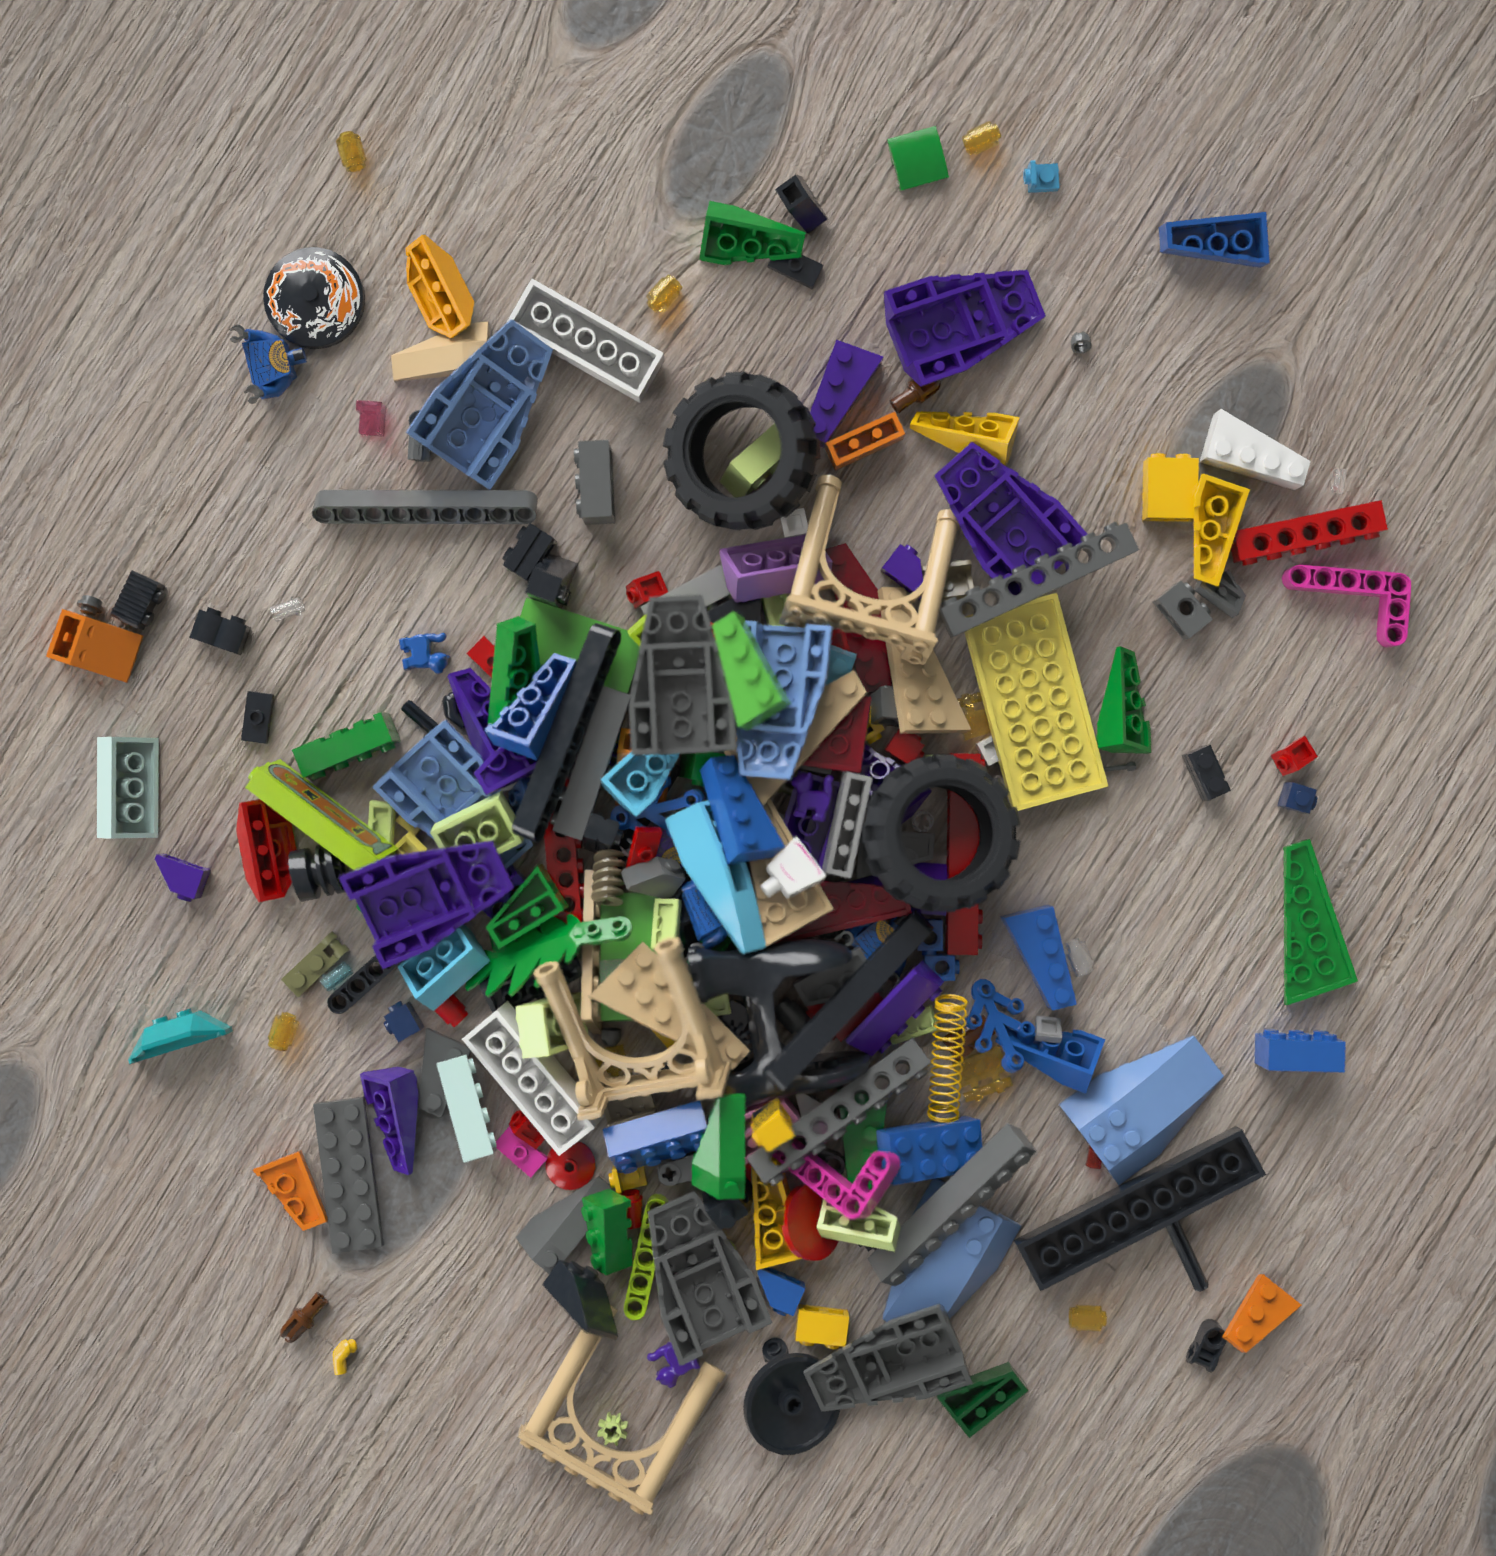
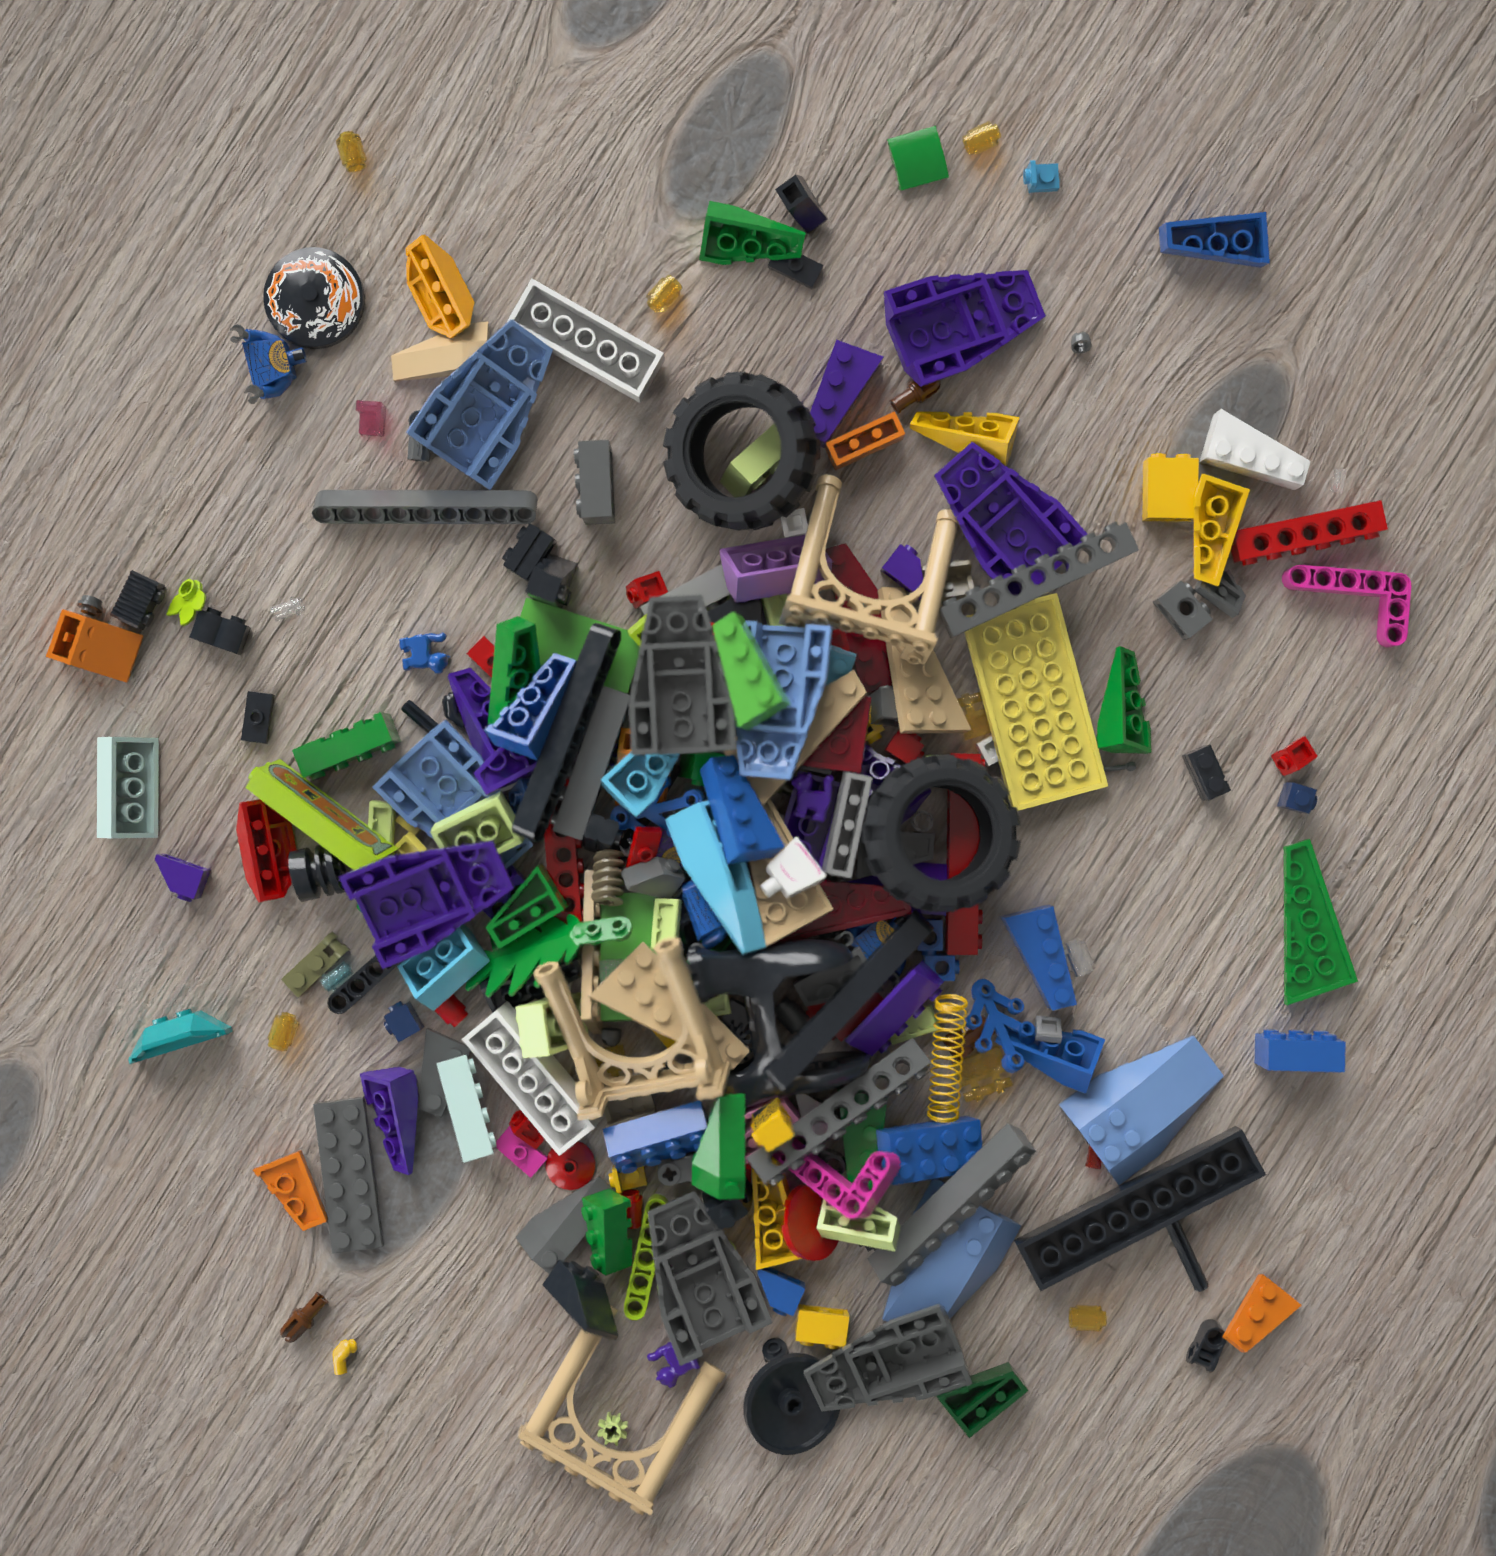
(188, 601): none -> lime plate

